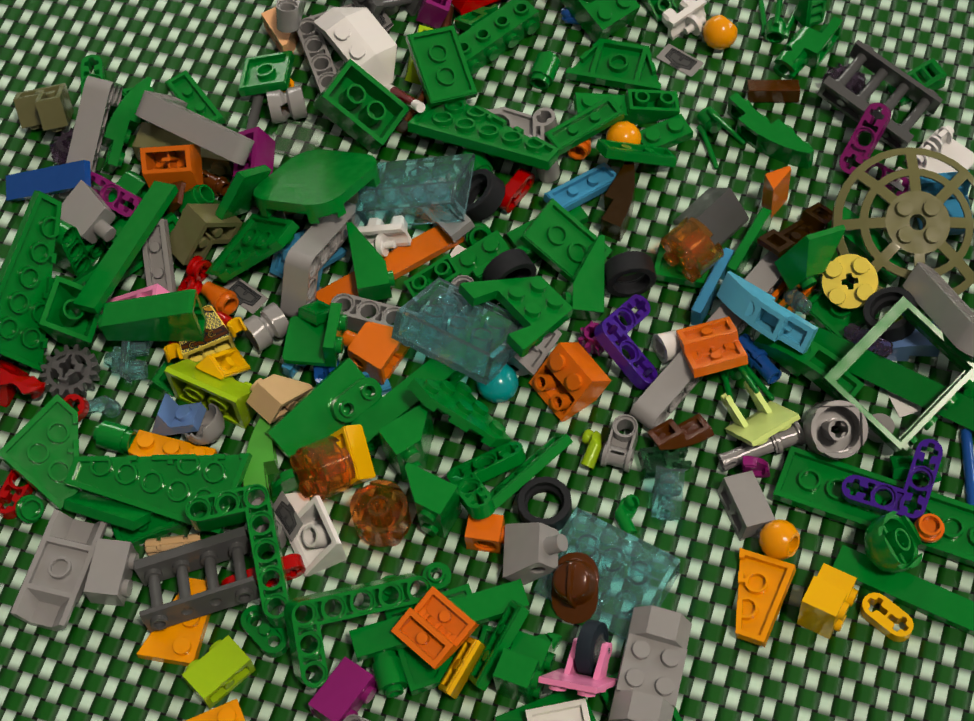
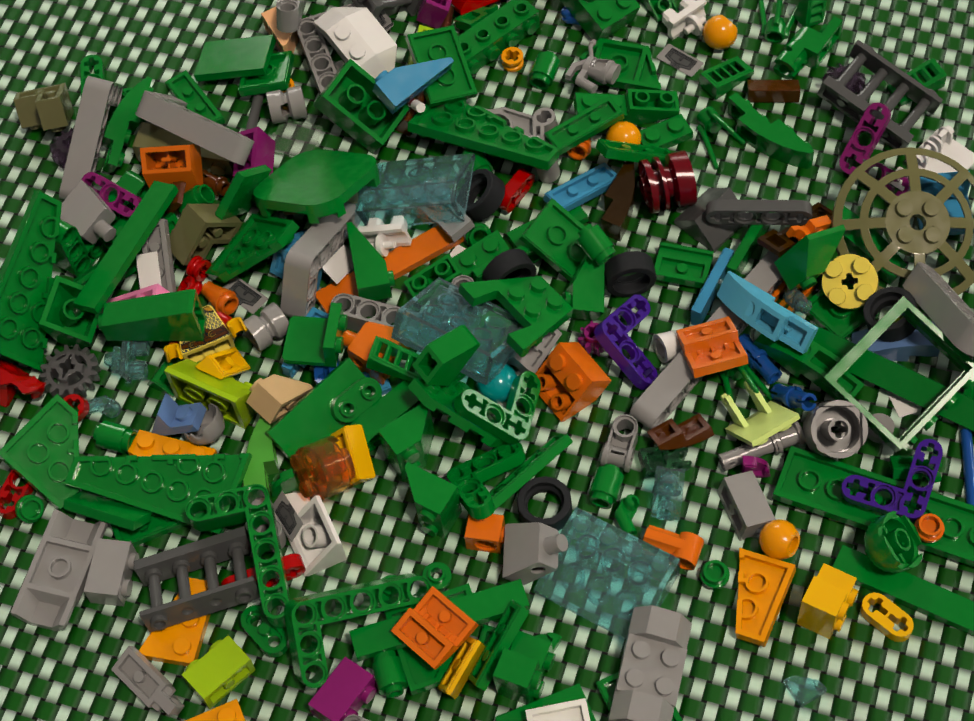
(47, 180): blue tile -> none
(147, 682): none -> light grey hinge
(148, 269): none -> white sticker
(153, 546): tan axle -> none
(235, 58): none -> green tile
(314, 312): green tile -> none
(339, 264): none -> white sticker
(380, 513): clear orange brick -> none
(383, 365): none -> green slope
(408, 81): none -> dark azure slope
(446, 356): none -> green slope
(506, 416): none -> green beam
(513, 53): none -> light orange bush
(575, 588): reddish brown piece -> none
(589, 657): plate -> none
(594, 448): lime arm -> none
(596, 243): none -> green brick
(601, 70): none -> light grey piece
(606, 486): none -> green brick
(667, 182): none -> dark red wheel
(684, 546): none -> orange piece
(691, 248): clear orange brick -> none
(714, 574): none -> green plate
(717, 89): none -> green slope
(757, 212): none -> dark grey beam
(776, 189): orange slope -> none
(793, 397): none -> blue pin
(804, 689): none -> clear light blue tile
(812, 226): none -> orange plate
(882, 348): clear purple axle -> none

